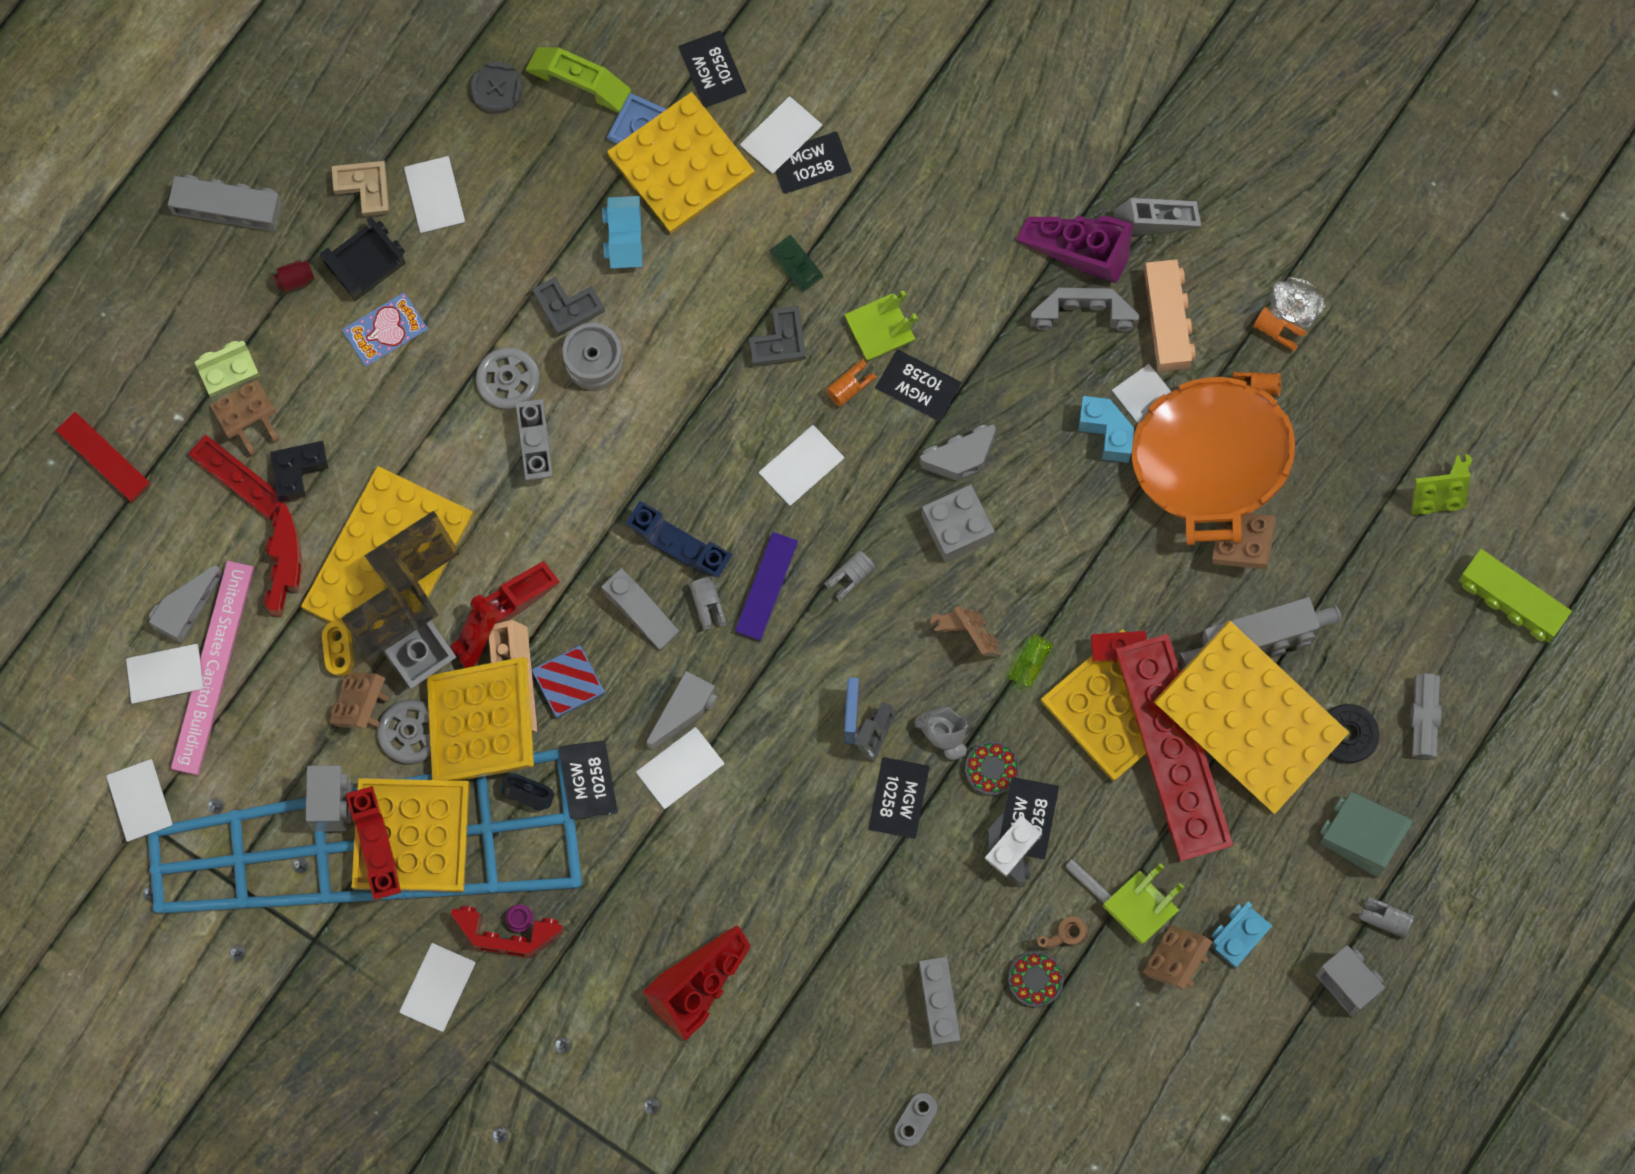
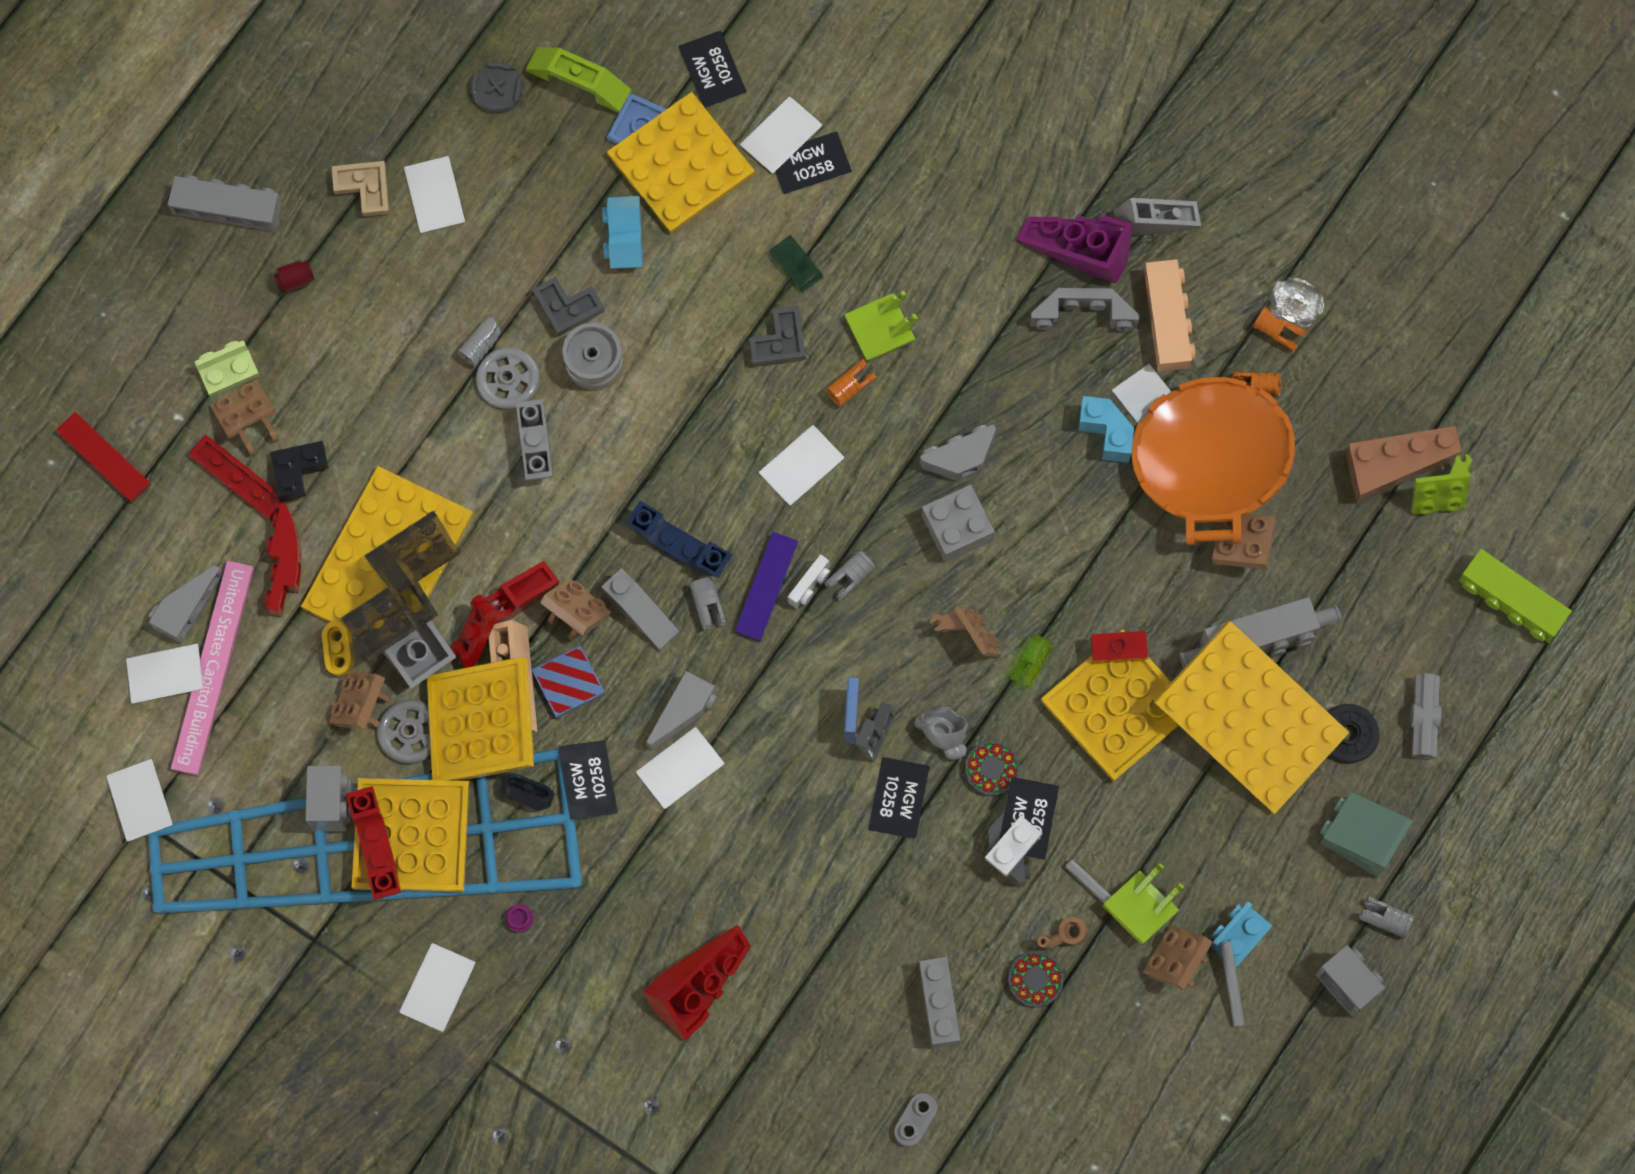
(364, 259): black panel -> none
(384, 329): sticker -> none
(480, 341): none -> light grey hinge
(542, 936): red slope -> none
(575, 608): none -> medium nougat plate
(816, 574): none -> white plate
(918, 385): black sticker -> none
(1173, 756): red plate -> none
(1232, 983): none -> light grey bar
(1398, 459): none -> nougat wedge

